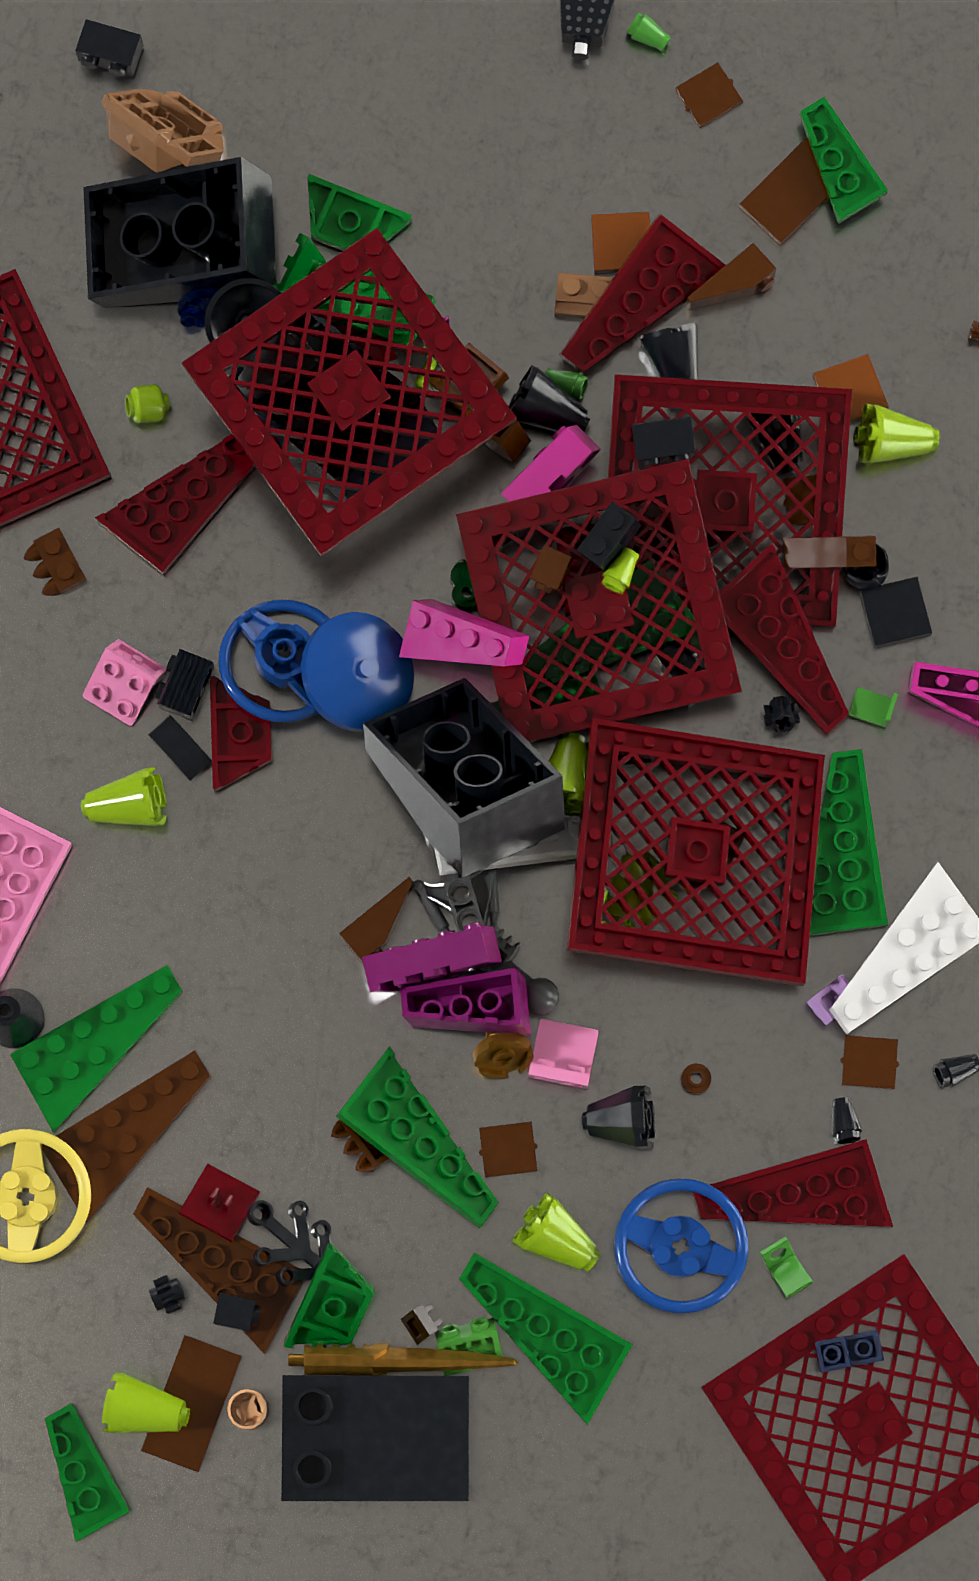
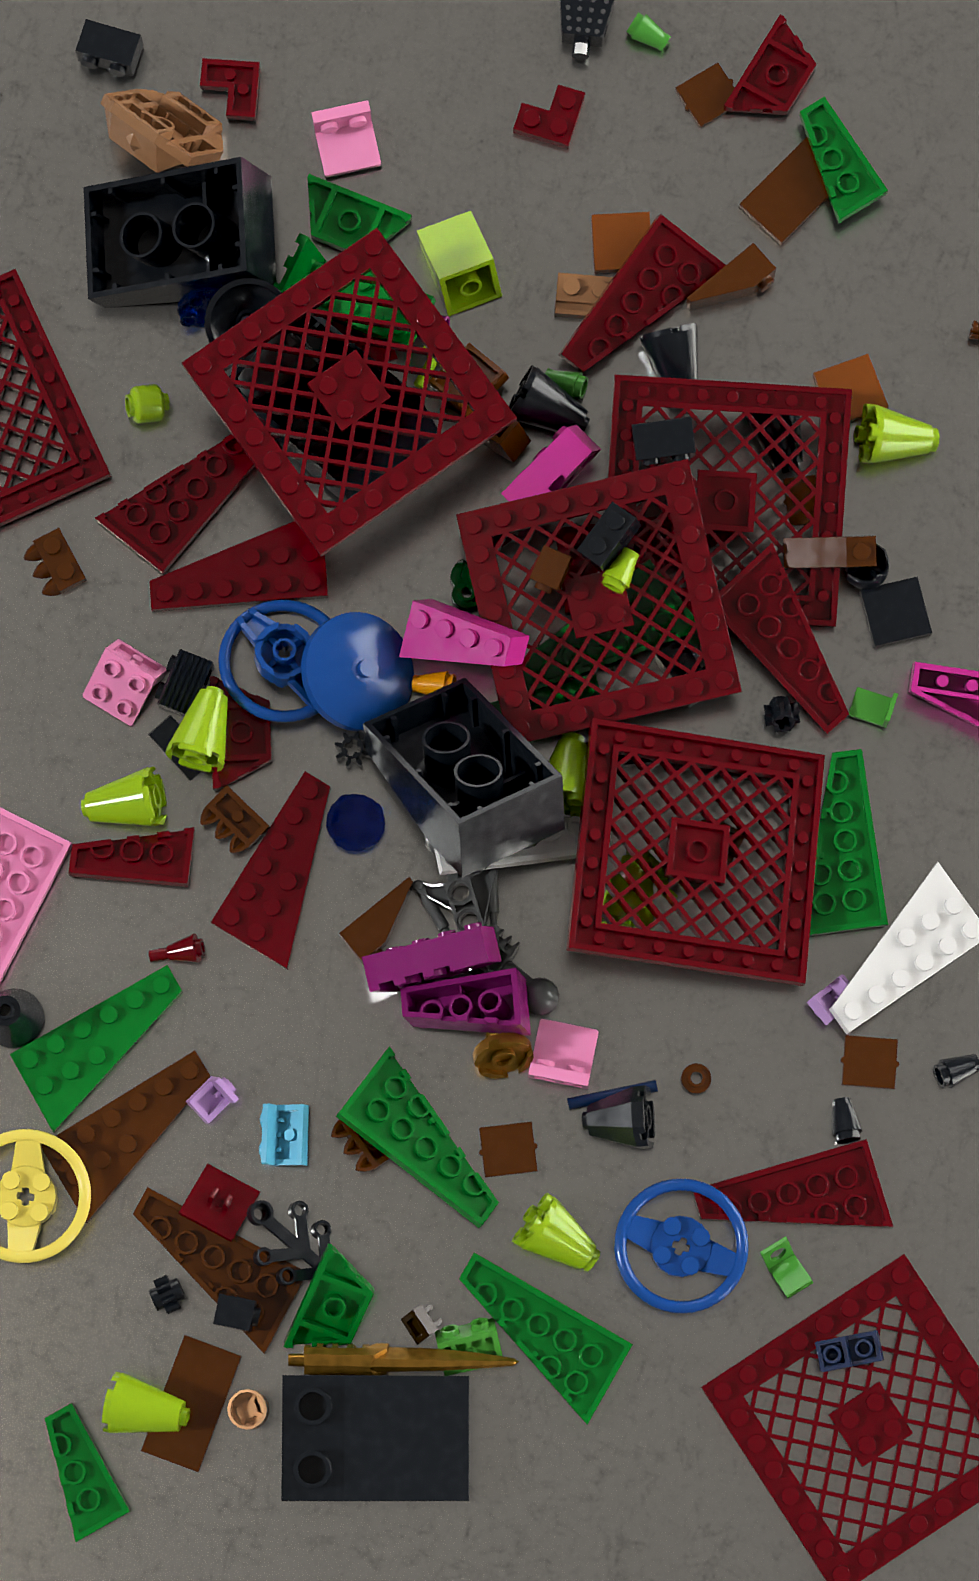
(143, 859): none -> dark red wing
(187, 950): none -> dark red cone
(202, 732): none -> lime cone
(212, 1098): none -> lavender bracket
(234, 819): none -> reddish brown plate
(240, 81): none -> dark red plate
(256, 571): none -> dark red wing
(272, 887): none -> dark red wing
(284, 1135): none -> medium azure bracket
(346, 139): none -> bright pink bracket
(348, 743): none -> black gear
(355, 822): none -> clear blue dish
(431, 682): none -> light orange cone
(460, 263): none -> lime slope
(552, 125): none -> dark red plate
(585, 1100): none -> dark blue bar
(773, 75): none -> dark red wing

